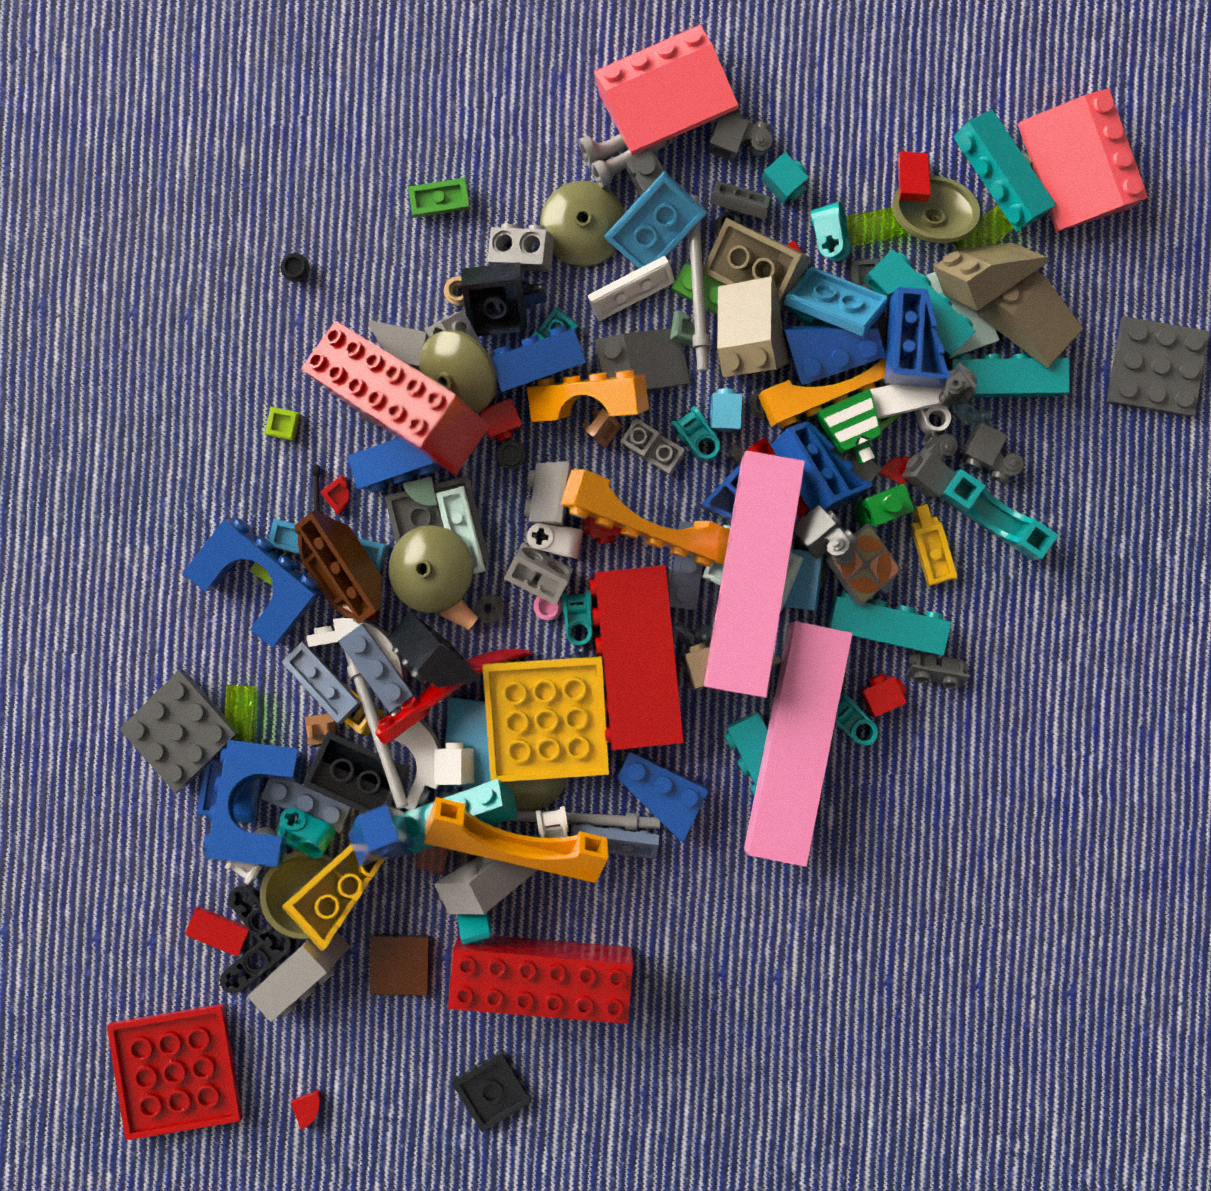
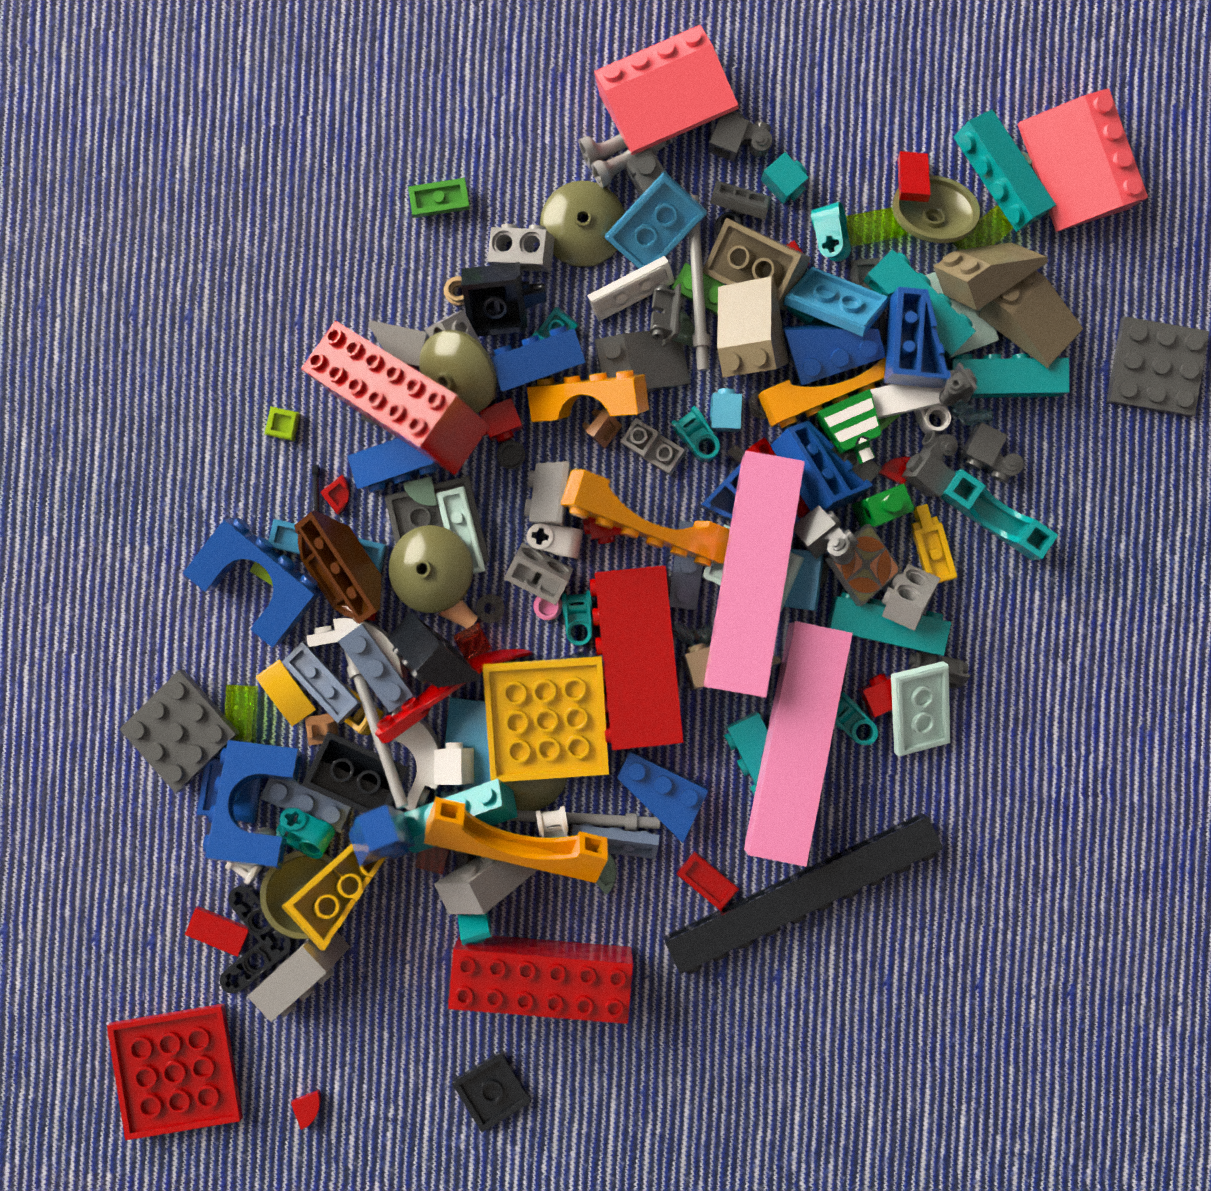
(285, 692): none -> yellow slope
(295, 267): black plate -> none
(399, 964): reddish brown tile -> none
(472, 641): none -> clear red tile
(608, 875): none -> sand green tile
(666, 324): none -> dark grey hinge
(707, 880): none -> red tile
(802, 893): none -> black brick
(909, 596): none -> light grey brick
(920, 708): none -> light aqua tile

